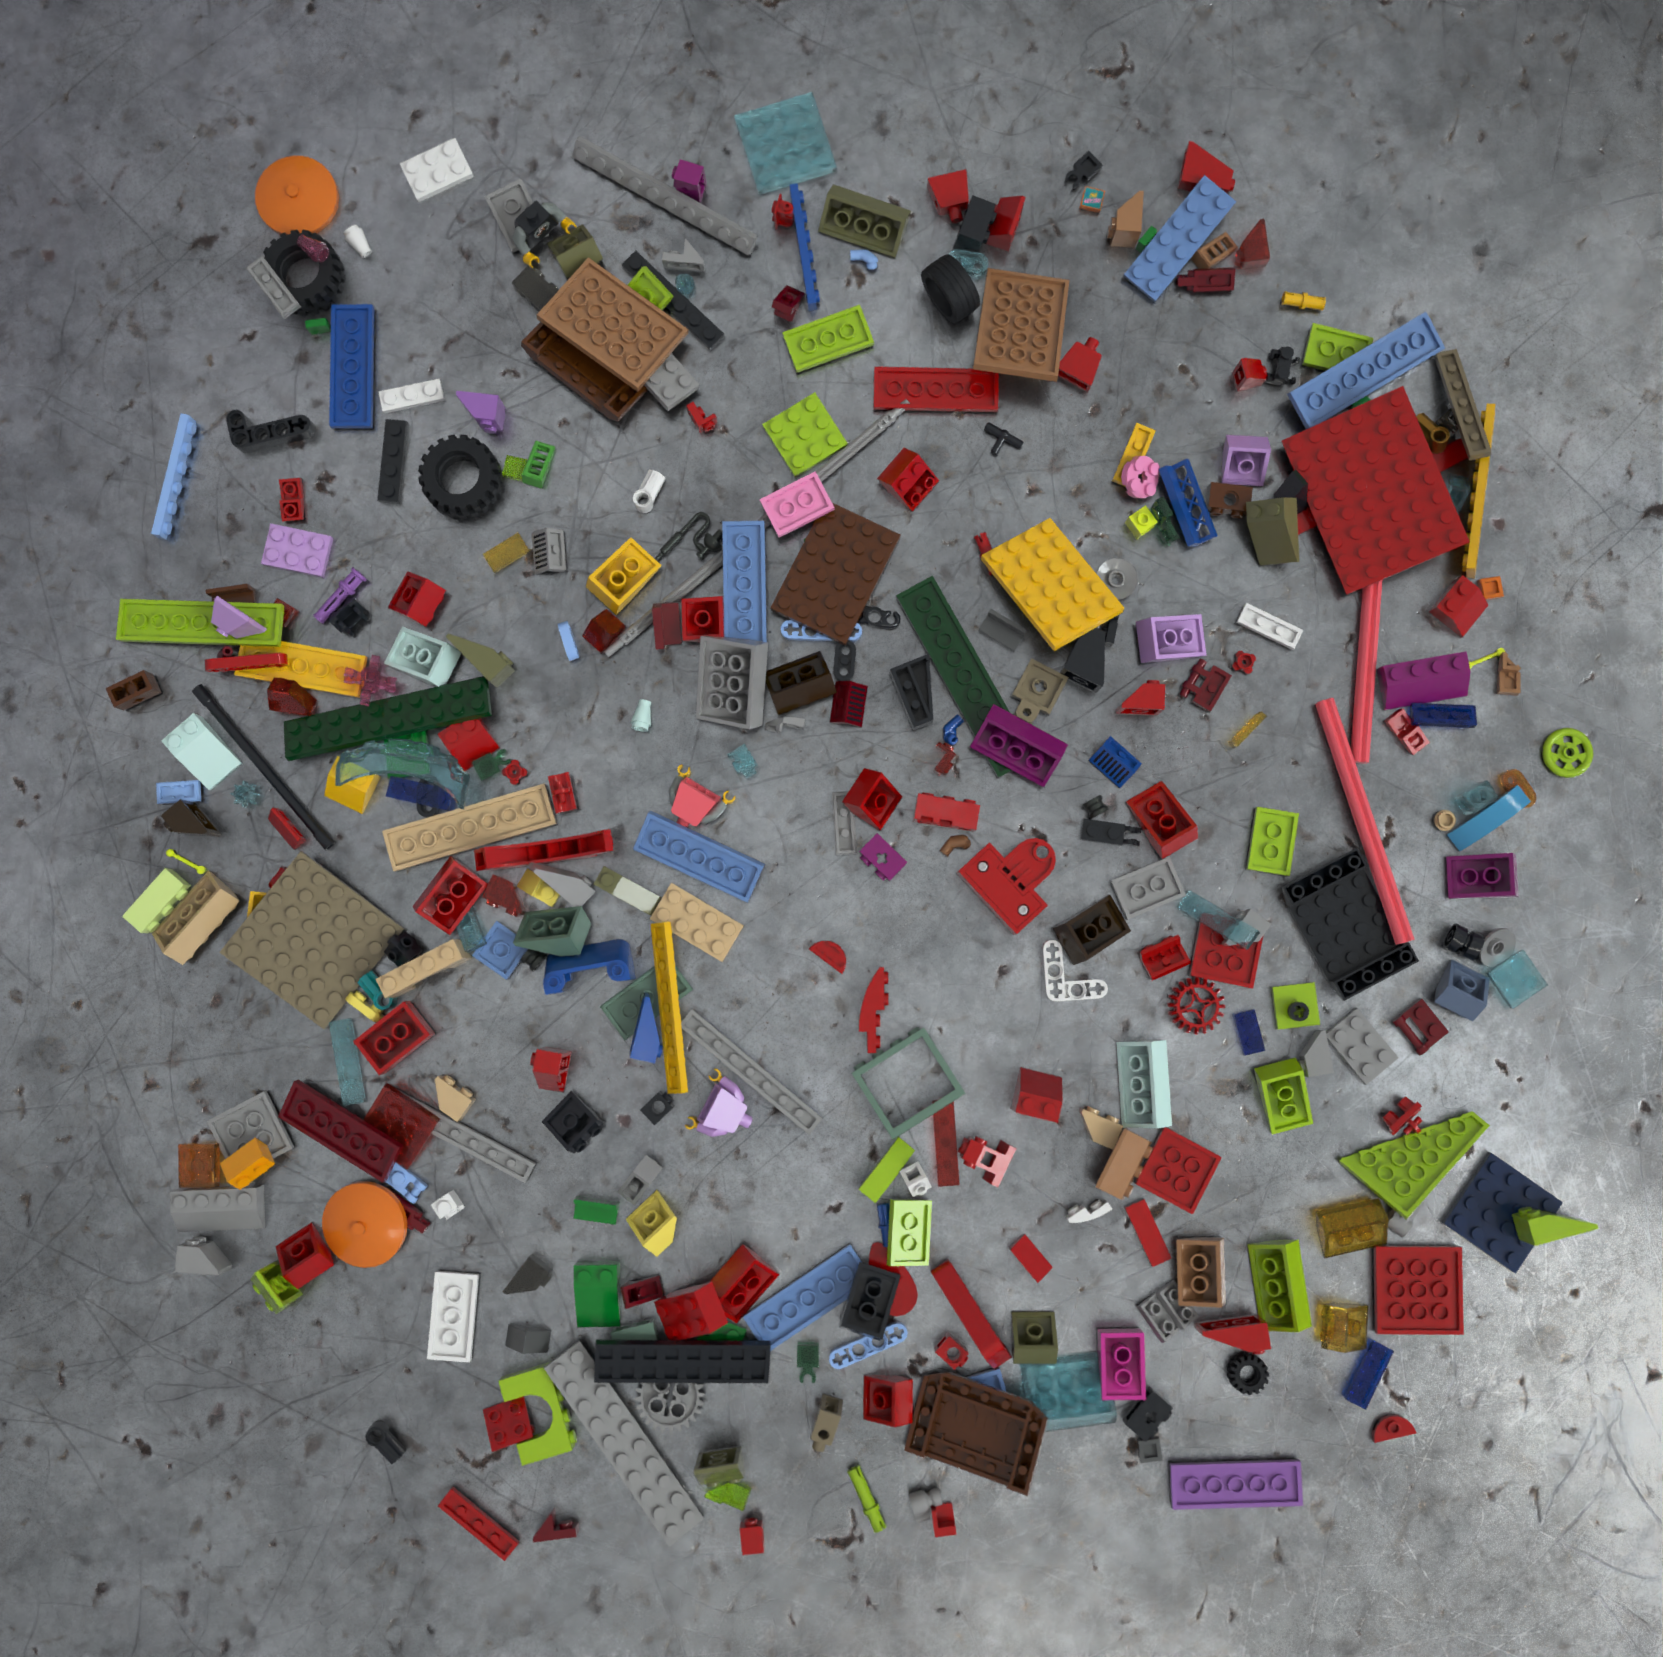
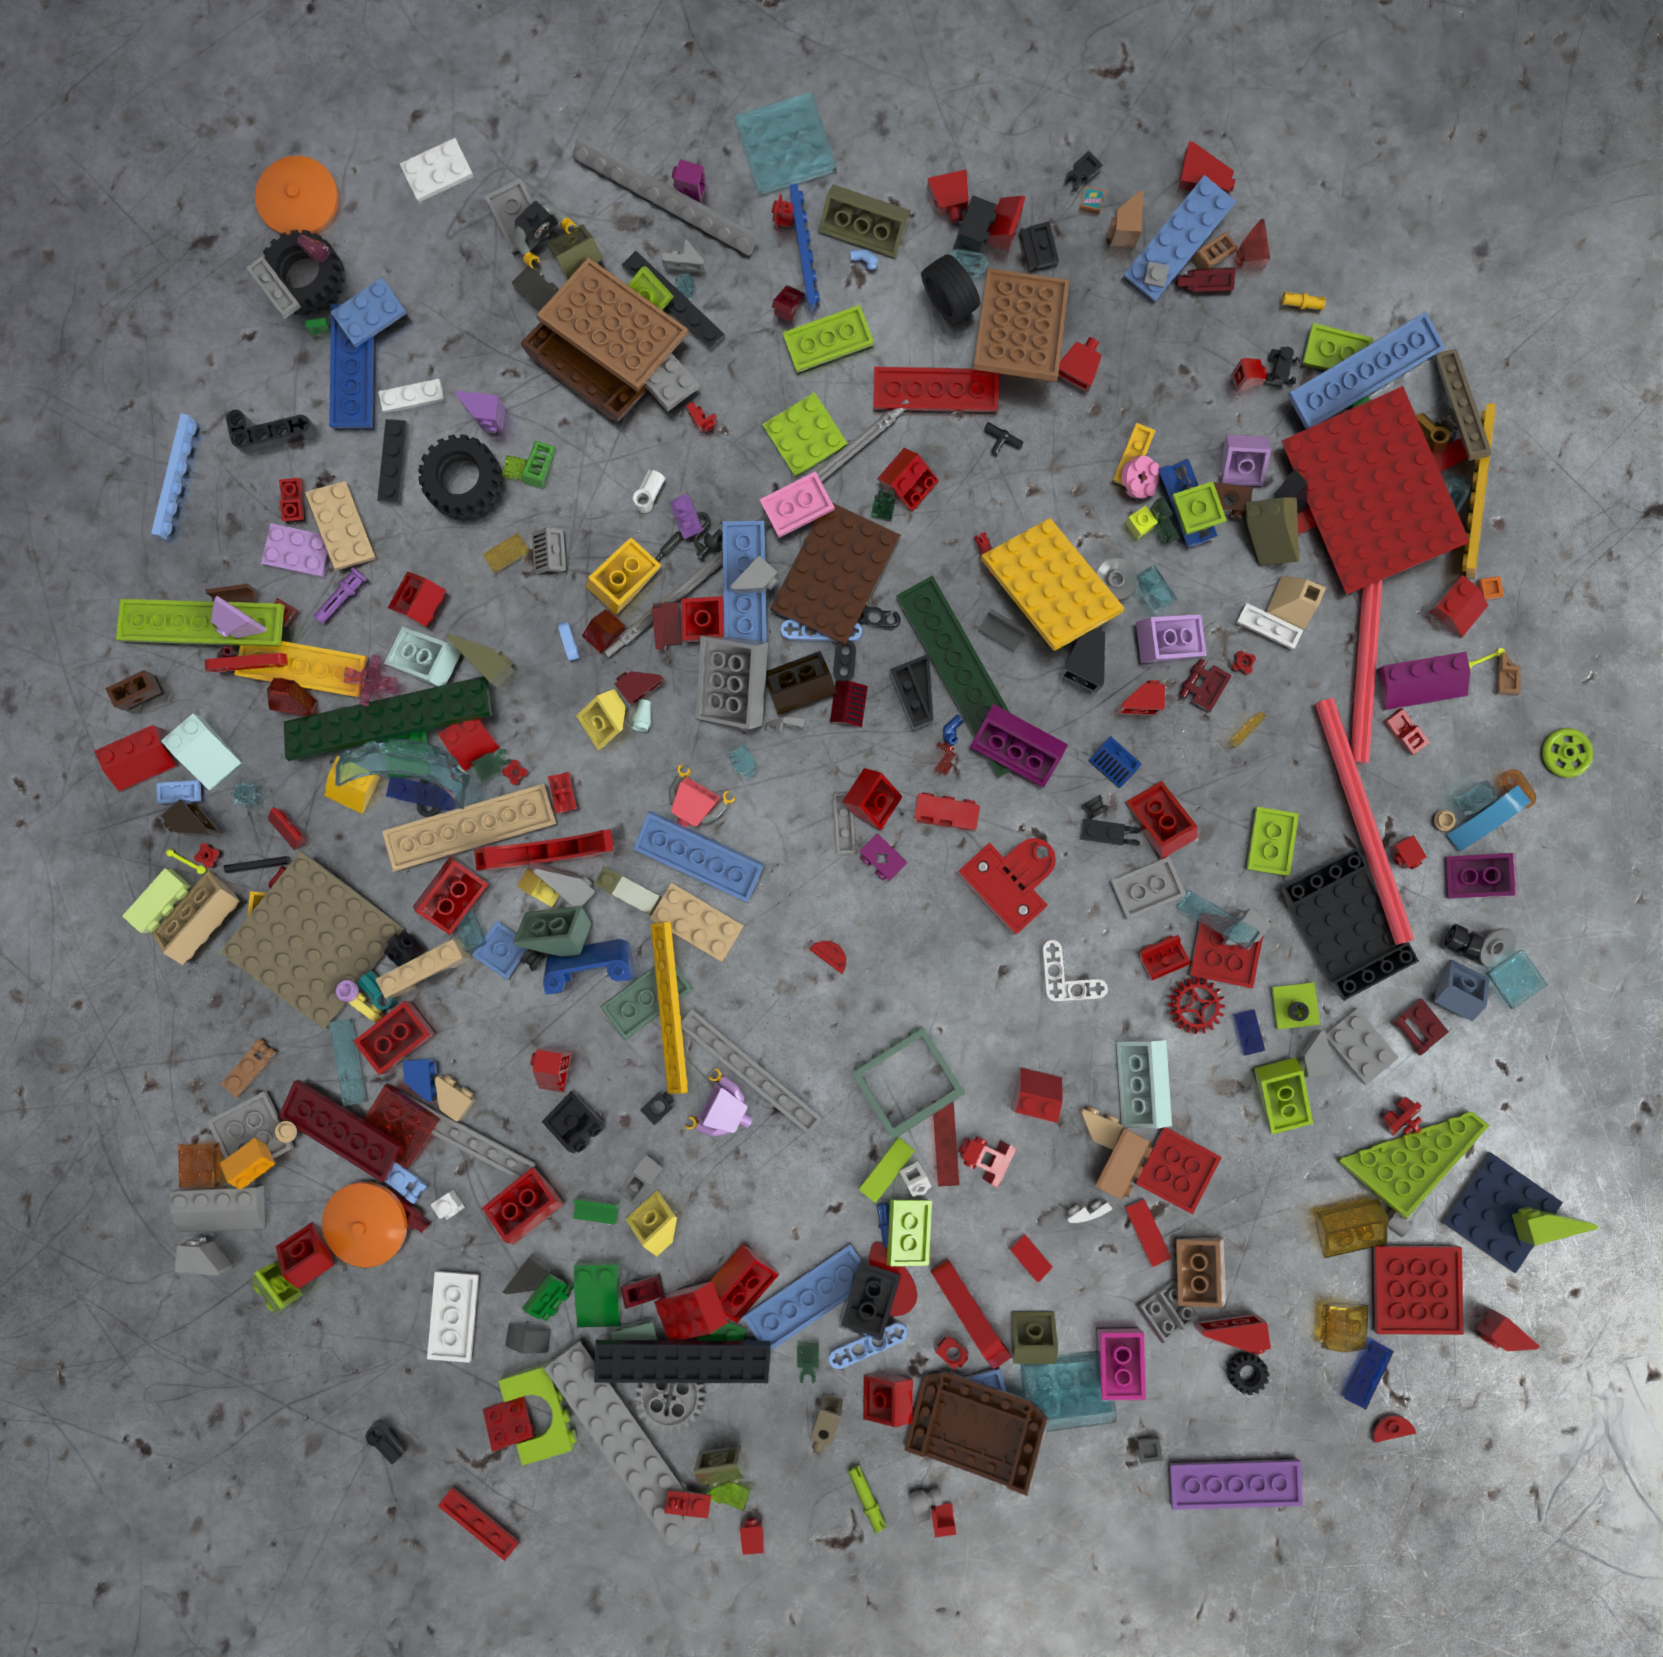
(135, 758): none -> red slope
(212, 855): none -> red plate
(248, 1068): none -> medium nougat plate
(256, 864): none -> black bar
(285, 1132): none -> tan plate
(318, 832): black piece -> none
(339, 525): none -> tan plate
(347, 990): none -> lavender tile
(348, 616): black piece -> none
(357, 239): white cone -> none
(368, 312): none -> medium blue plate
(420, 1077): none -> blue slope
(504, 893): clear red slope -> none
(522, 1206): none -> red slope
(548, 1298): none -> green plate
(551, 1530): dark red slope -> none
(603, 718): none -> light yellow slope
(637, 685): none -> dark red slope
(645, 1041): blue slope -> none
(686, 516): none -> medium lavender plate
(687, 1503): none -> red plate
(756, 578): none -> light grey slope
(873, 1000): red slope -> none
(883, 504): none -> clear green plate
(955, 842): medium nougat arm -> none
(1032, 700): dark tan plate -> none
(1039, 245): none -> black plate
(1091, 930): dark brown slope -> none
(1110, 631): black plate -> none
(1145, 1426): black brick -> none
(1146, 239): green tile -> none
(1155, 589): none -> clear light blue slope
(1156, 274): none -> light grey plate
(1199, 508): none -> lime plate
(1280, 1285): lime slope -> none
(1295, 600): none -> tan slope
(1408, 853): none -> red brick
(1443, 715): clear blue plate -> none
(1503, 1333): none -> red slope

